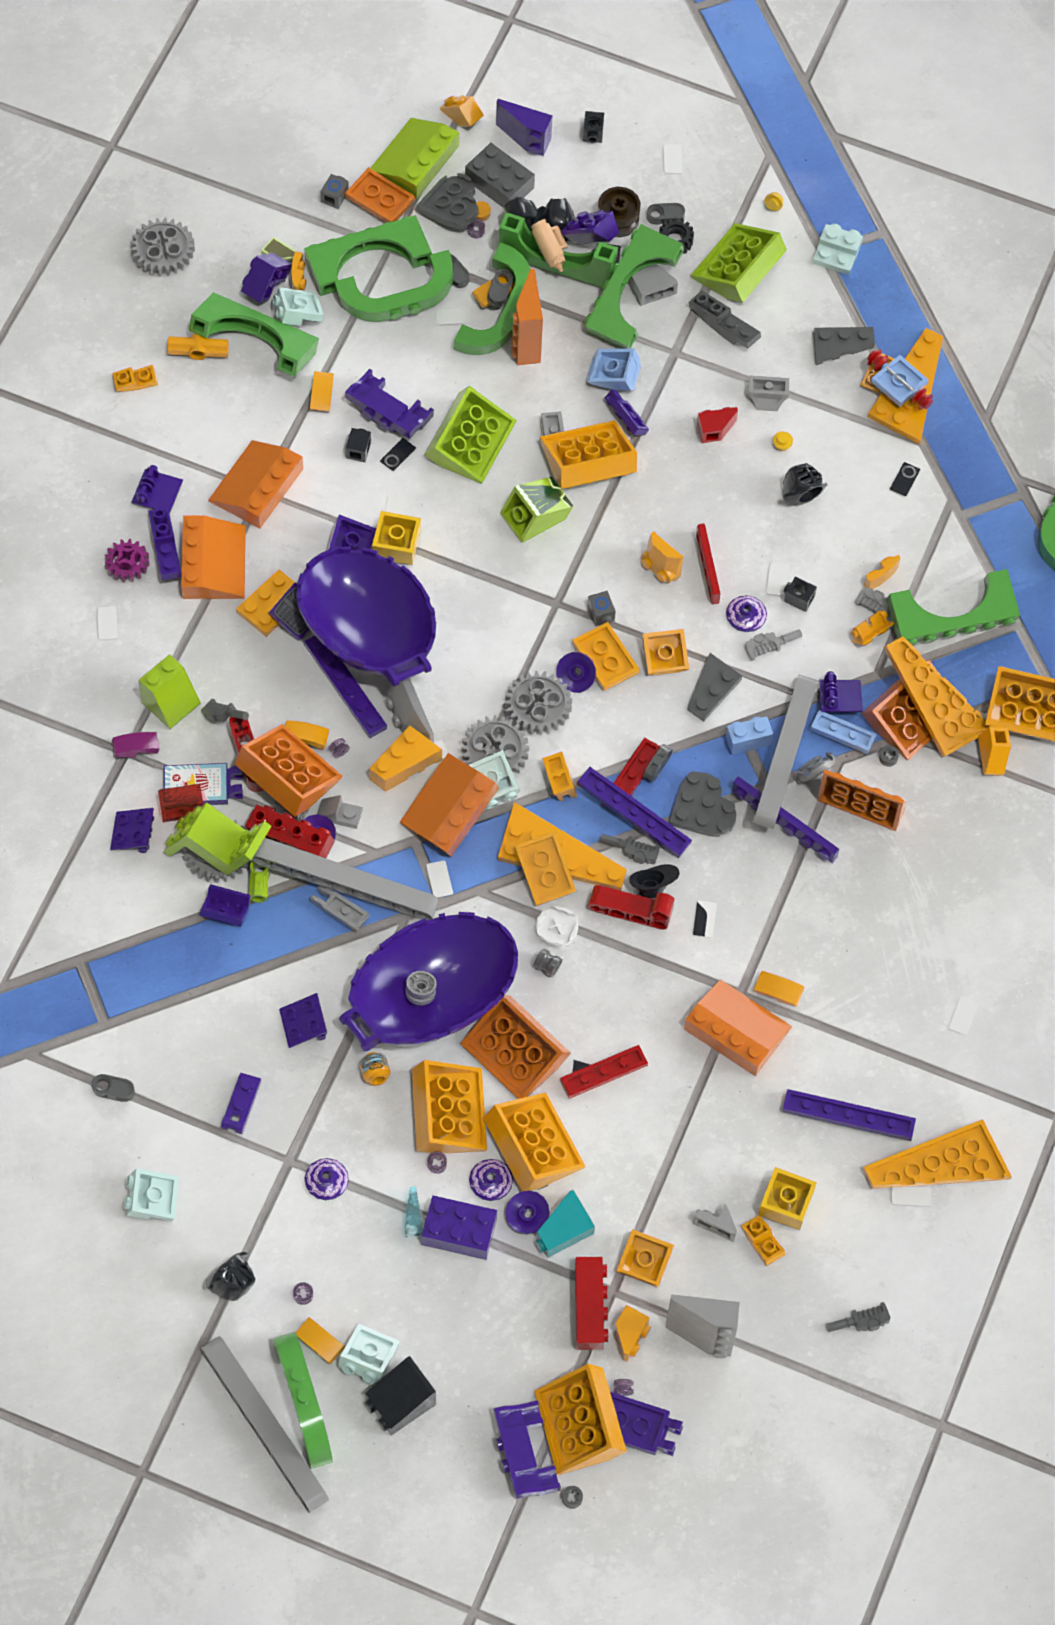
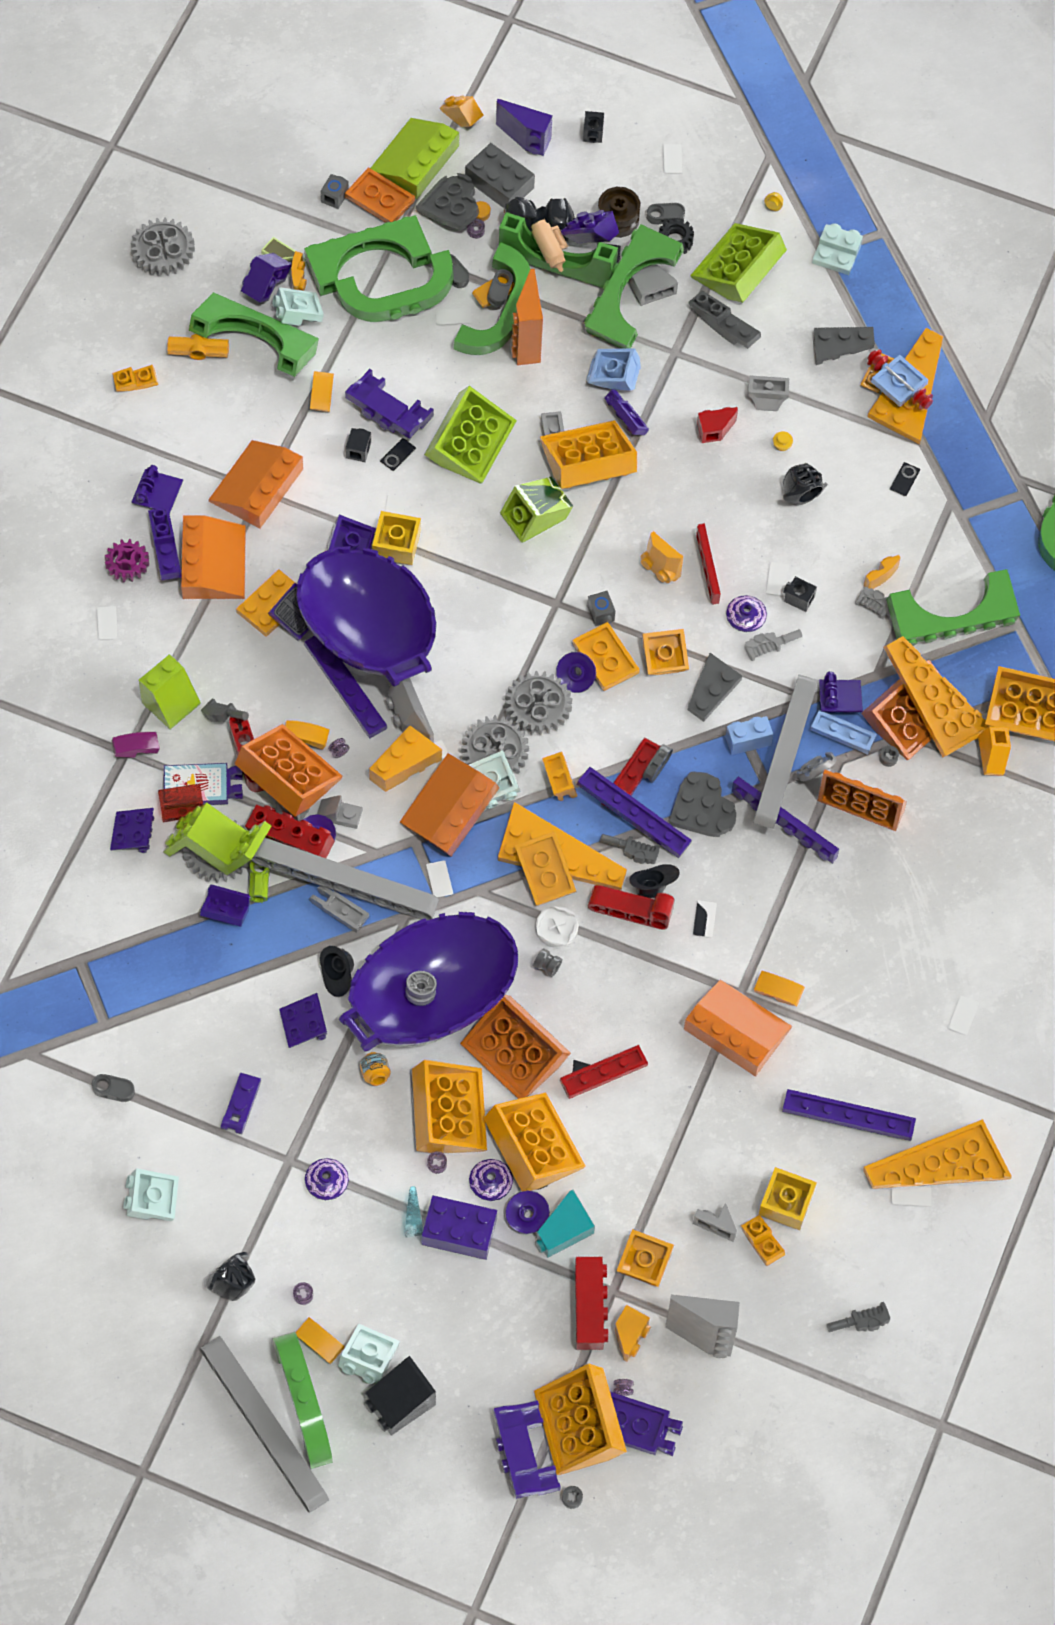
(336, 970): none -> black piece
(864, 634): light orange hinge -> none

